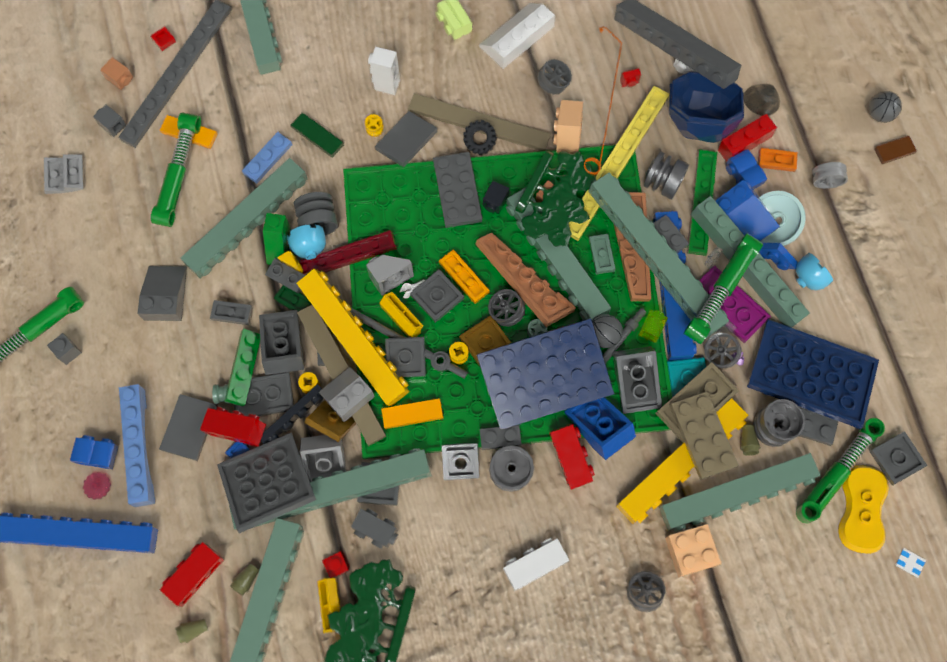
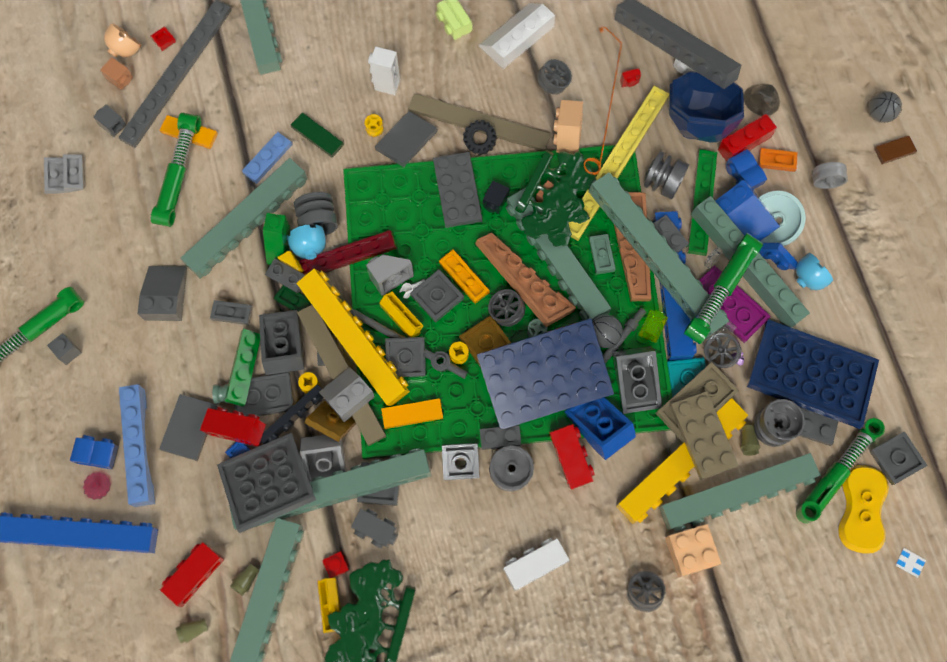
(120, 42): none -> light nougat cylinder

